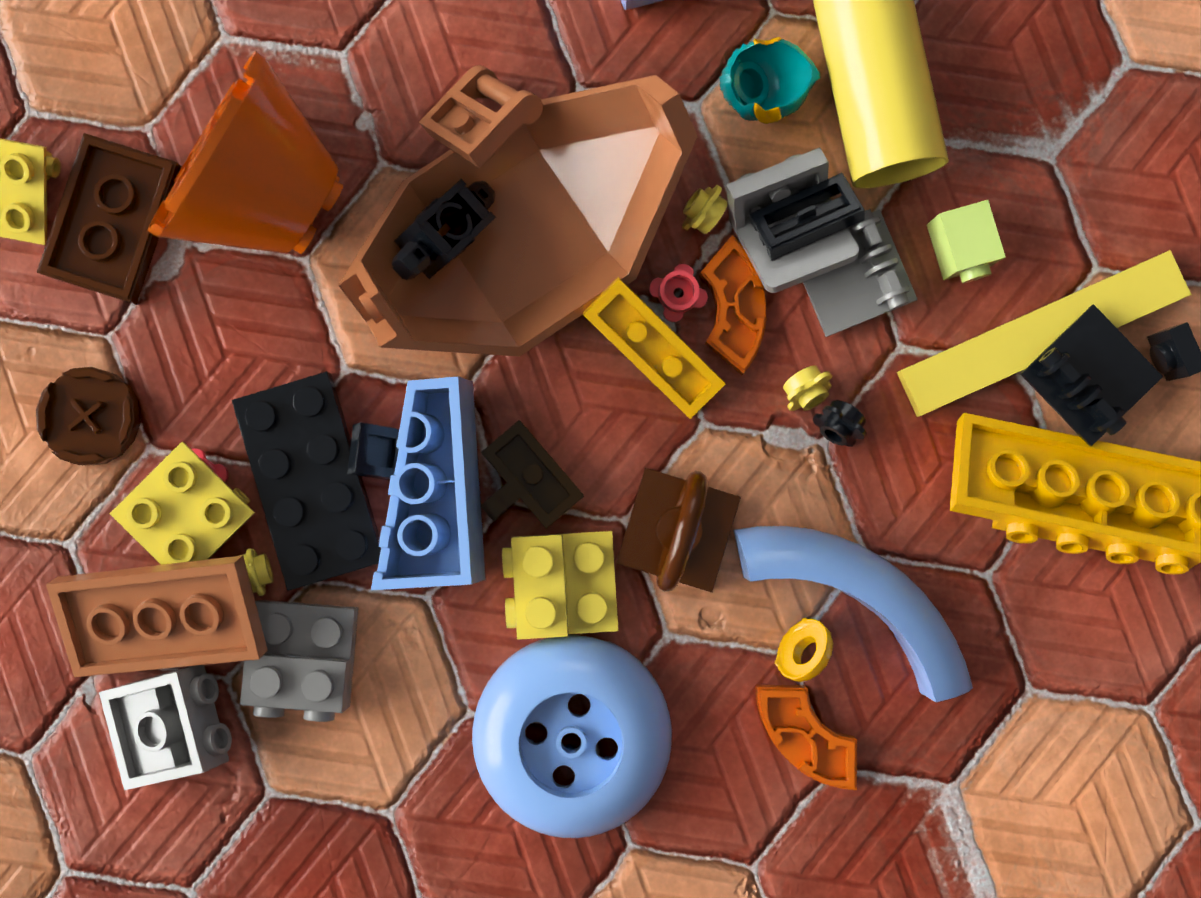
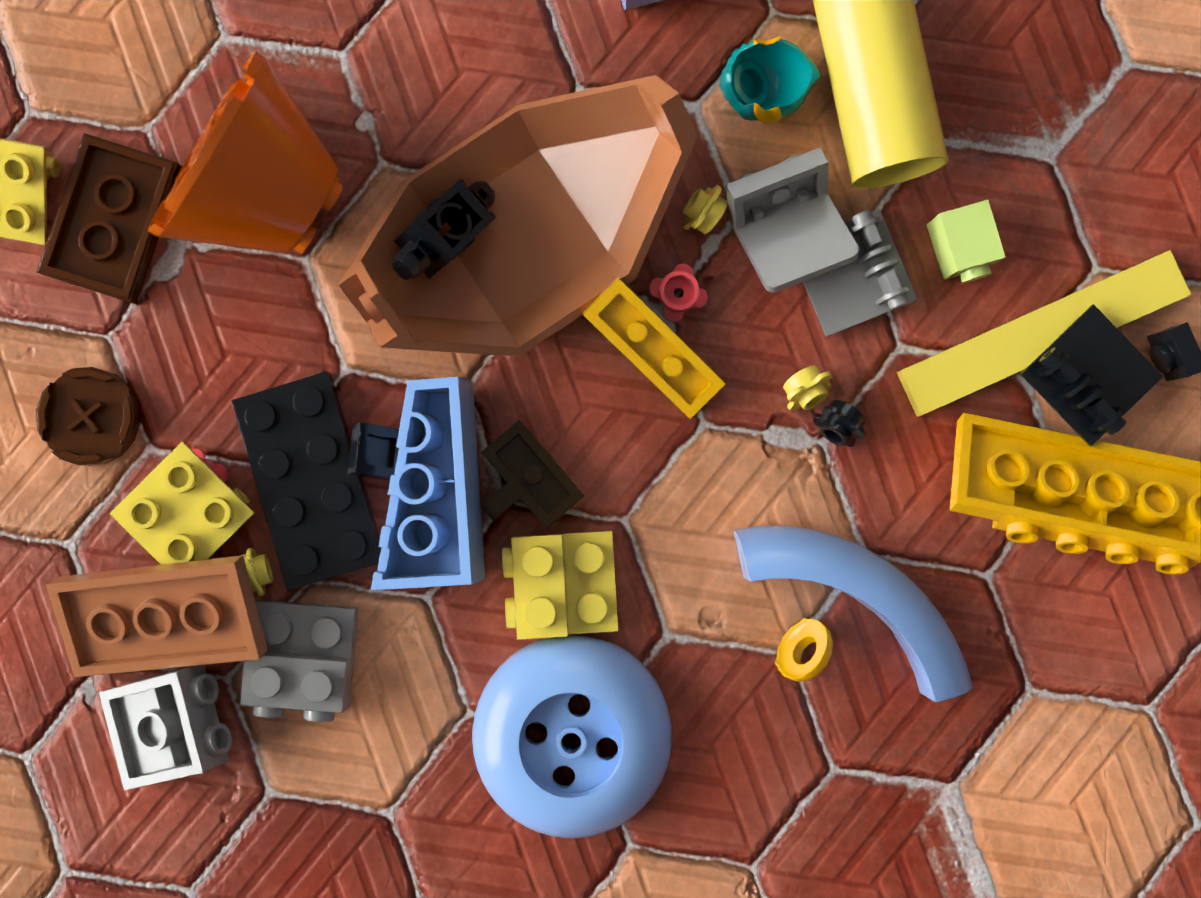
(473, 128): nougat plate -> none
(678, 530): reddish brown tile -> none
(738, 304): orange tile -> none
(804, 739): orange tile -> none
(811, 221): black tile -> none

